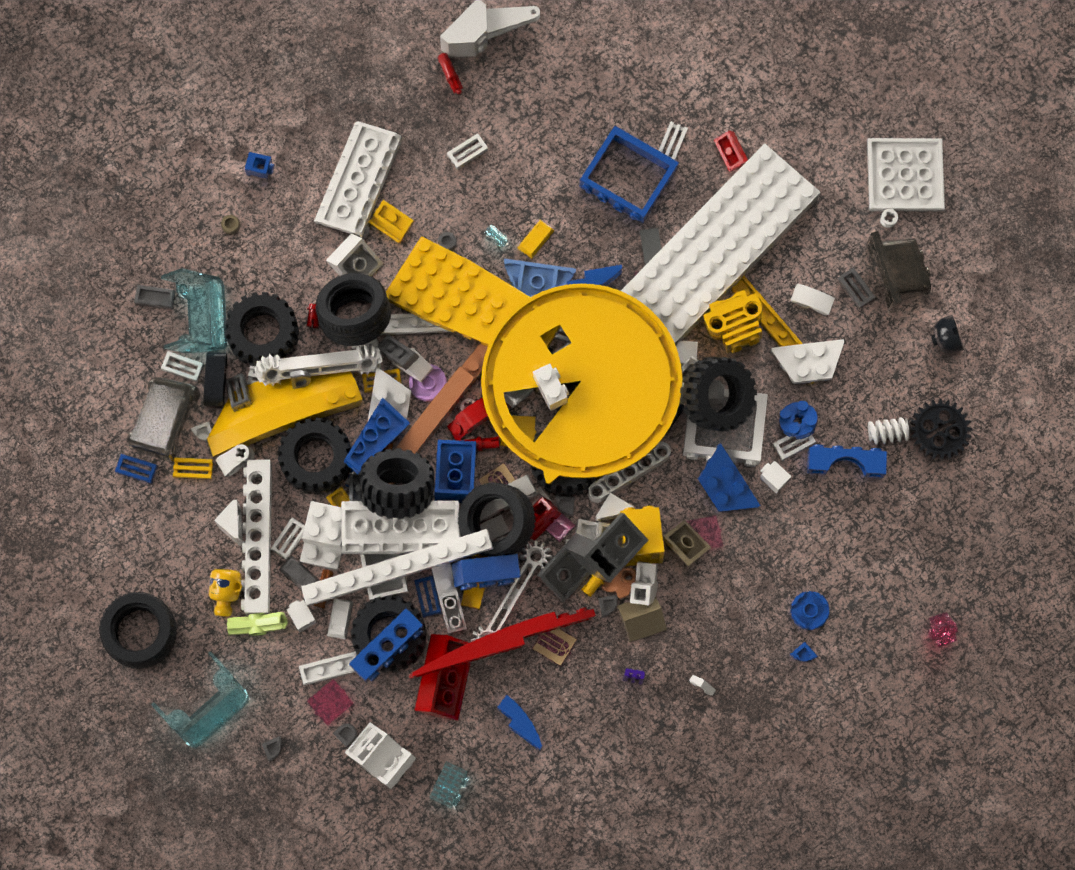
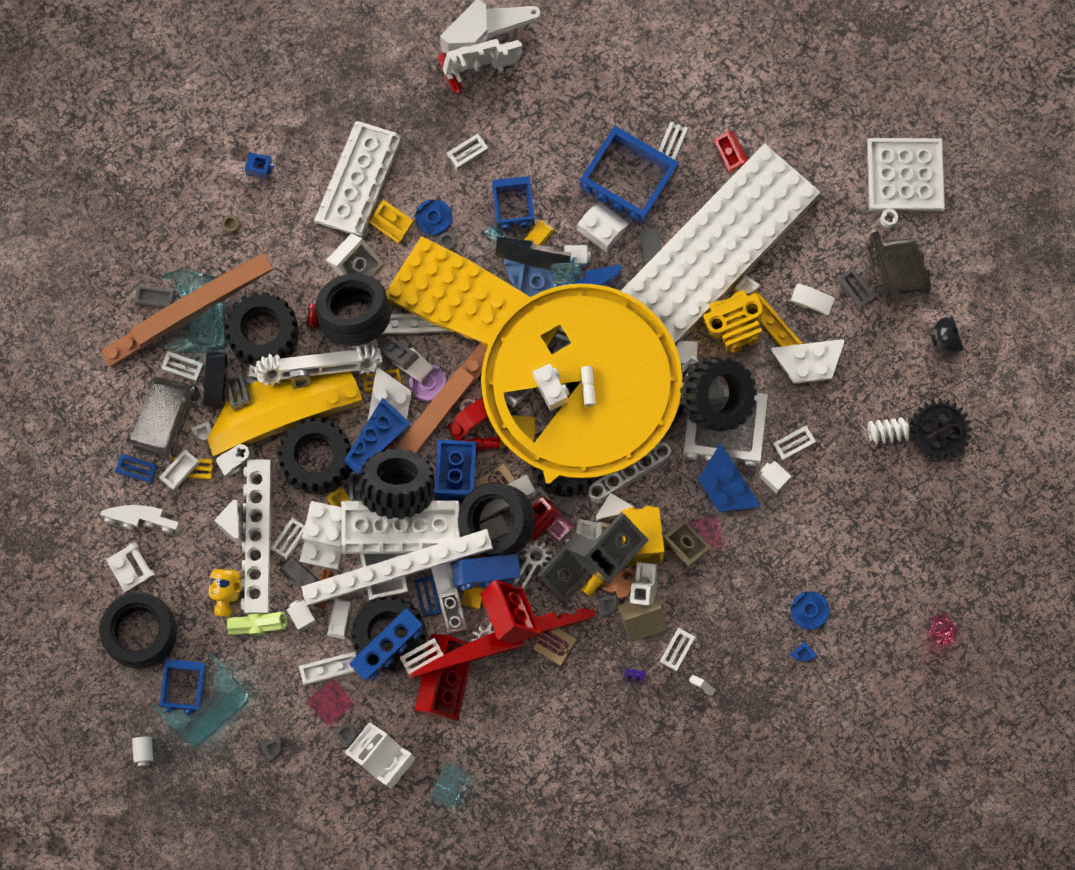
(124, 570): none -> white plate
(133, 516): none -> white slope
(142, 751): none -> white brick
(179, 470): none -> white tile
(179, 665): none -> blue window
(186, 309): none -> nougat slope
(433, 217): none -> blue tile
(436, 648): none -> white tile
(481, 54): none -> white piece
(508, 185): none -> blue window
(509, 612): none -> red slope
(520, 722): blue slope -> none
(529, 254): none -> black slope
(566, 271): none -> clear light blue bracket
(579, 251): none -> white brick
(588, 389): none -> white piece
(602, 226): none -> white slope
(669, 664): none -> white tile
(747, 284): none -> white tile
(802, 410): blue plate -> none
(871, 461): blue arch -> none

